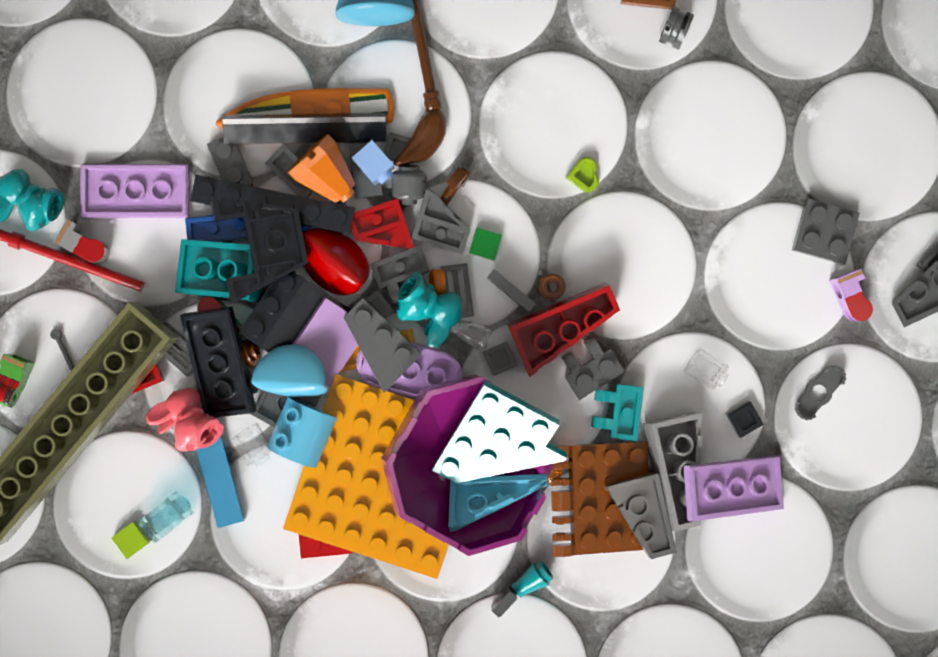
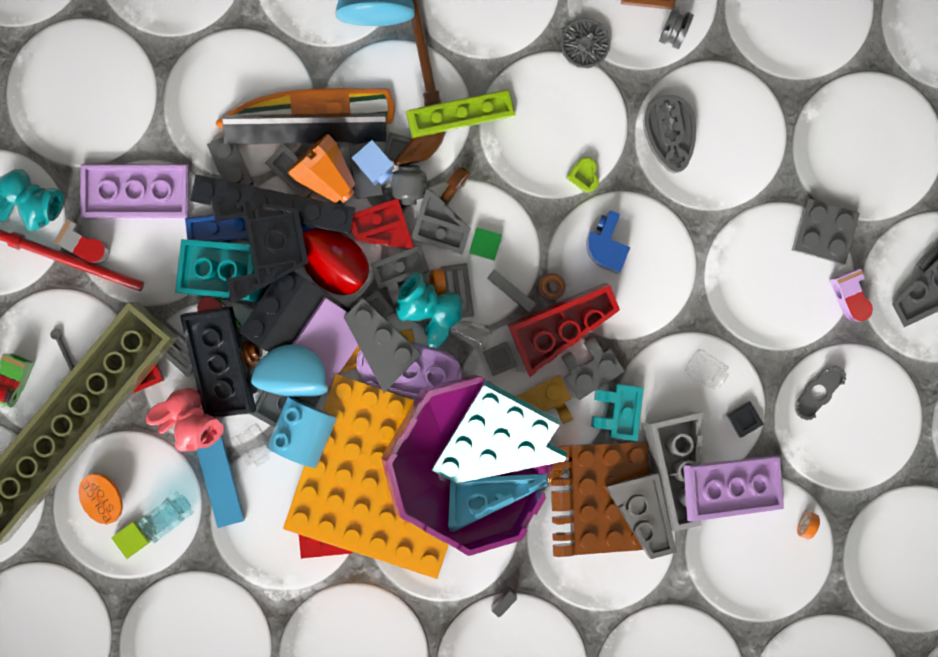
(100, 498): none -> orange piece
(460, 113): none -> lime tile
(534, 578): teal cone -> none
(550, 395): none -> pearl gold plate
(585, 43): none -> dark grey wheel
(603, 250): none -> blue brick
(685, 126): none -> dark grey piece
(808, 525): none -> orange tile

